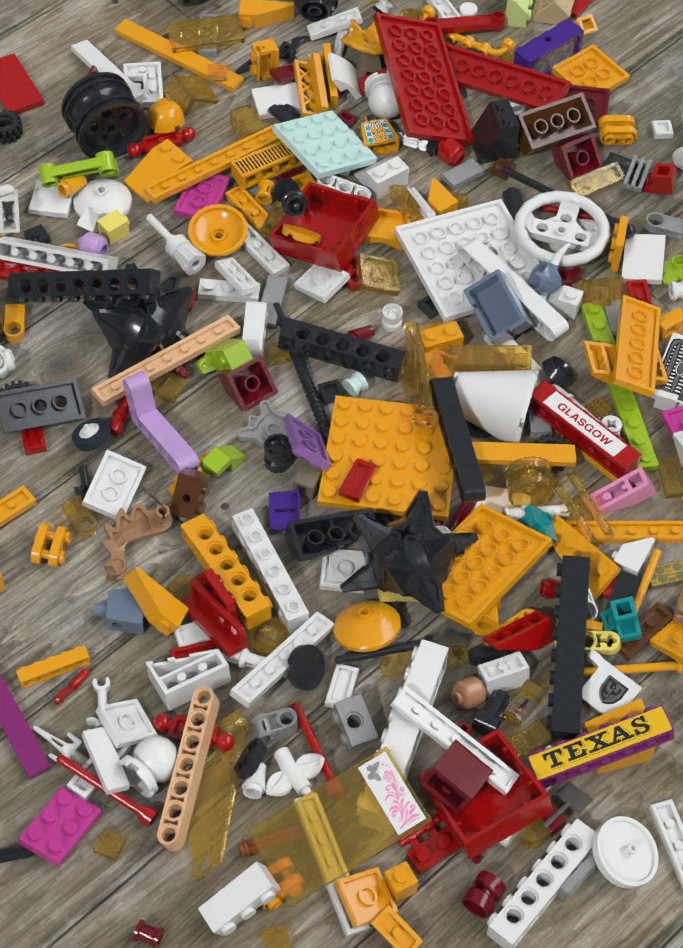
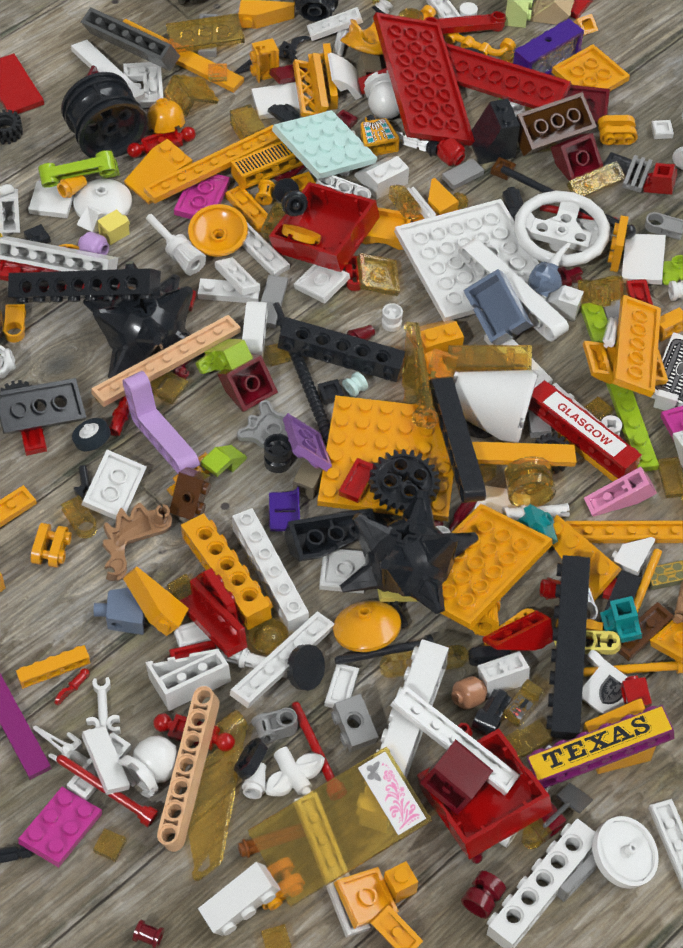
(125, 722): white tile -> none
(130, 39): none -> dark grey brick
(403, 480): none -> black gear
(427, 307): black plate -> none
(431, 851): red plate -> none
(558, 371): black hat -> none
(582, 508): clear yellow piece -> none
(610, 332): none -> white axle
(635, 688): none -> red brick

